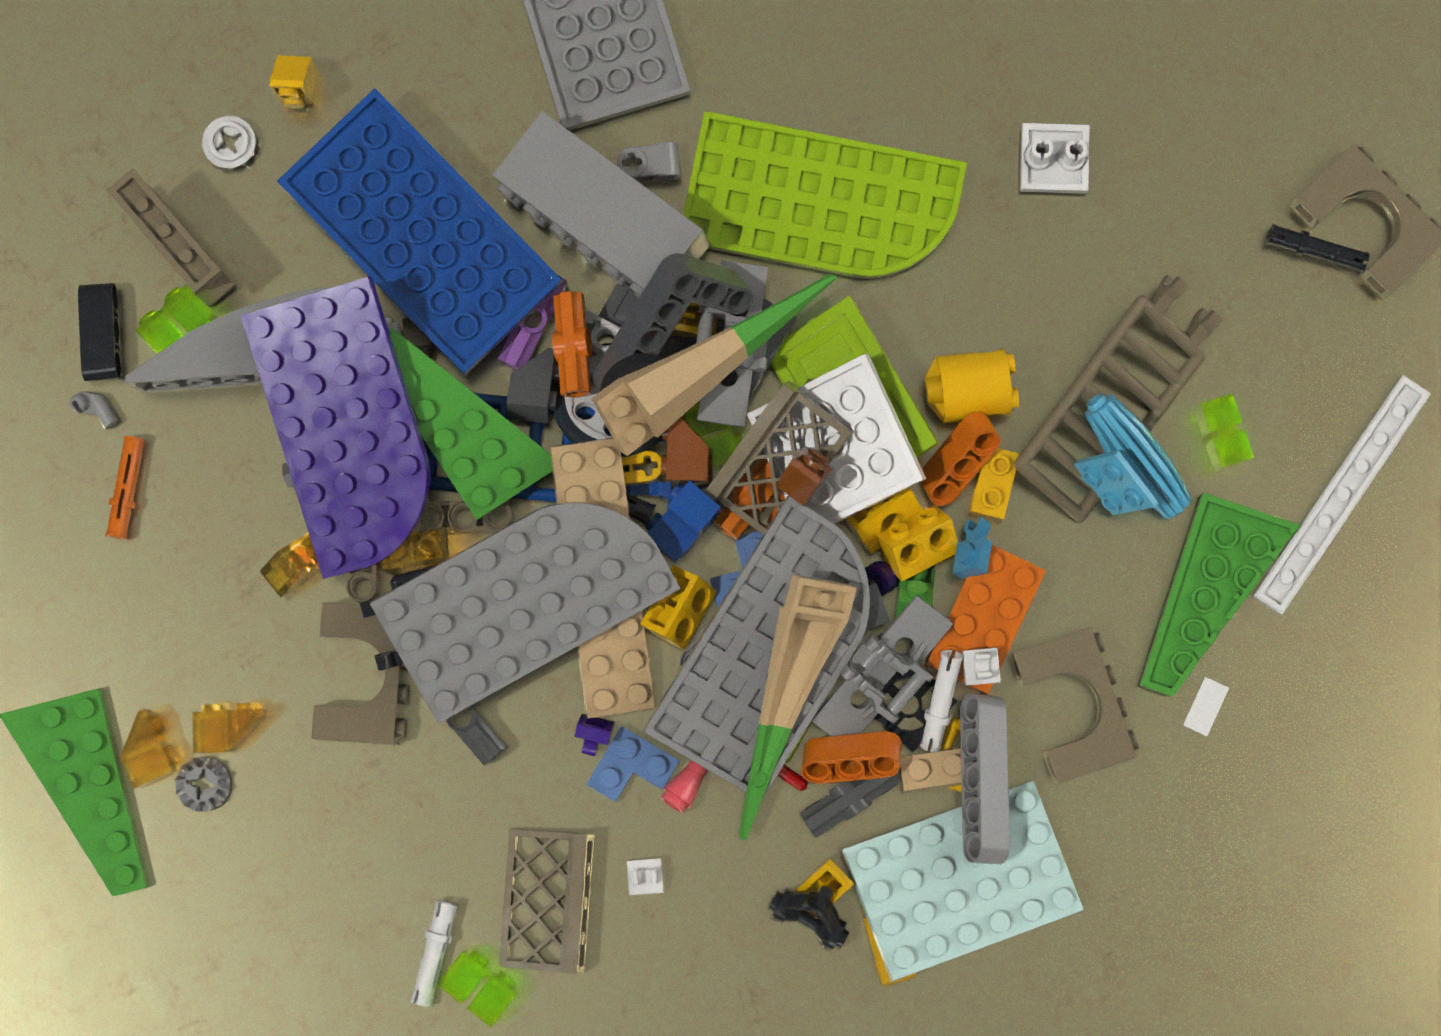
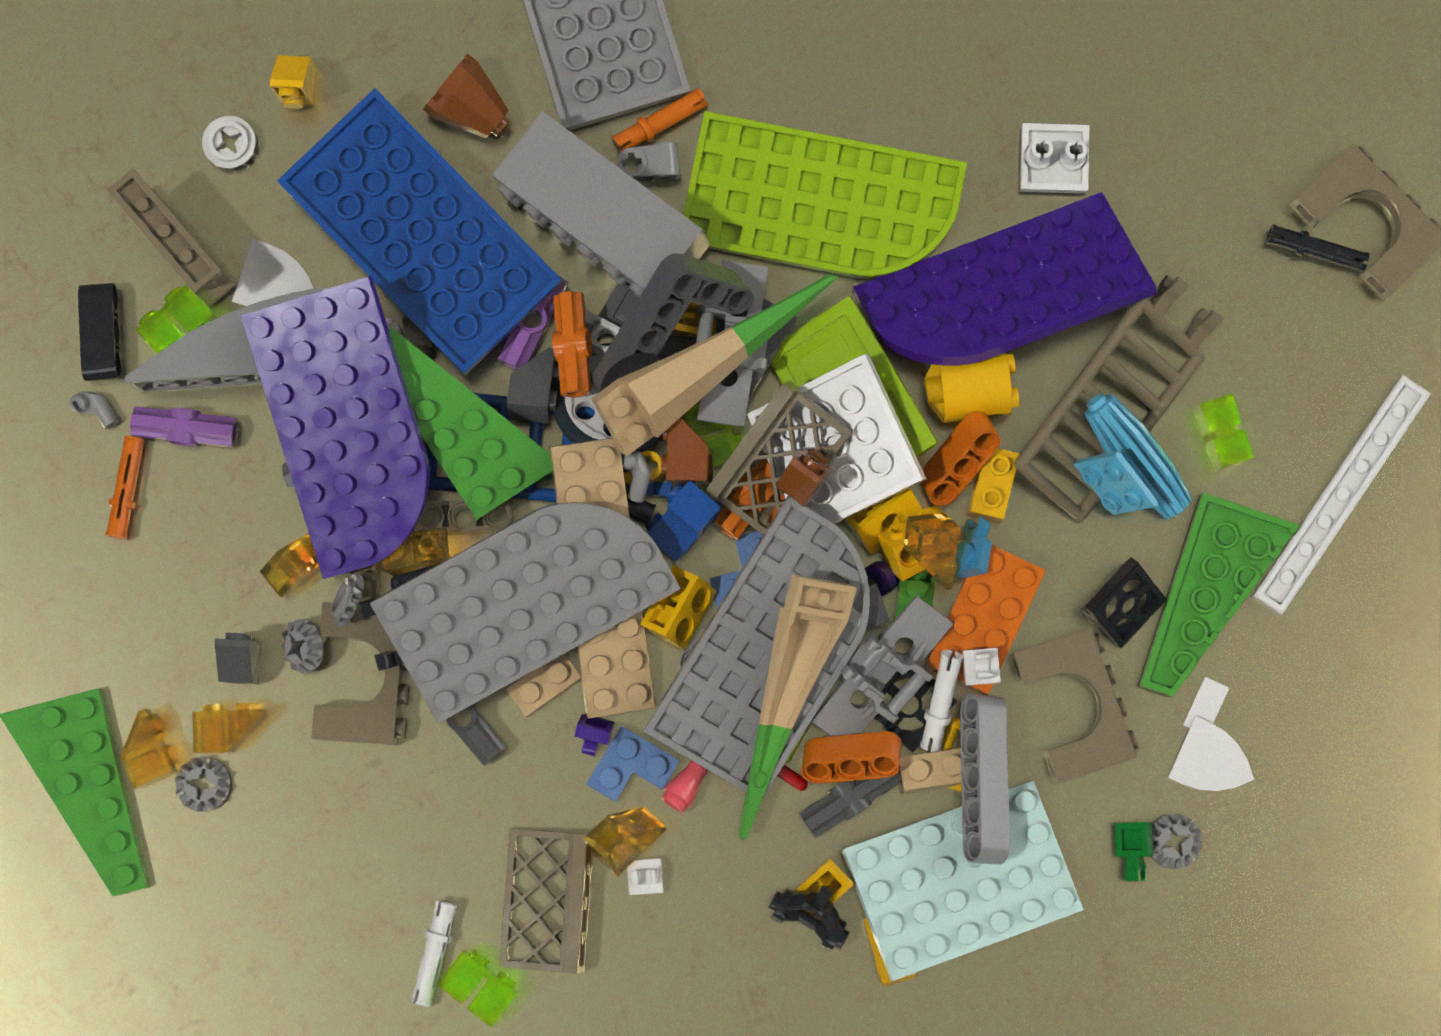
(183, 426): none -> medium lavender piece
(237, 659): none -> dark grey slope
(269, 274): none -> white sticker
(310, 654): none -> light grey gear
(347, 600): none -> light grey gear
(469, 101): none -> dark orange cone
(543, 684): none -> tan plate
(623, 838): none -> clear yellow slope
(640, 473): none -> light grey arm
(648, 127): none -> orange pin
(933, 545): none -> clear yellow slope
(1008, 287): none -> dark purple plate
(1134, 843): none -> green plate
(1138, 614): none -> black piece
(1190, 846): none -> light grey gear
(1210, 759): none -> white sticker

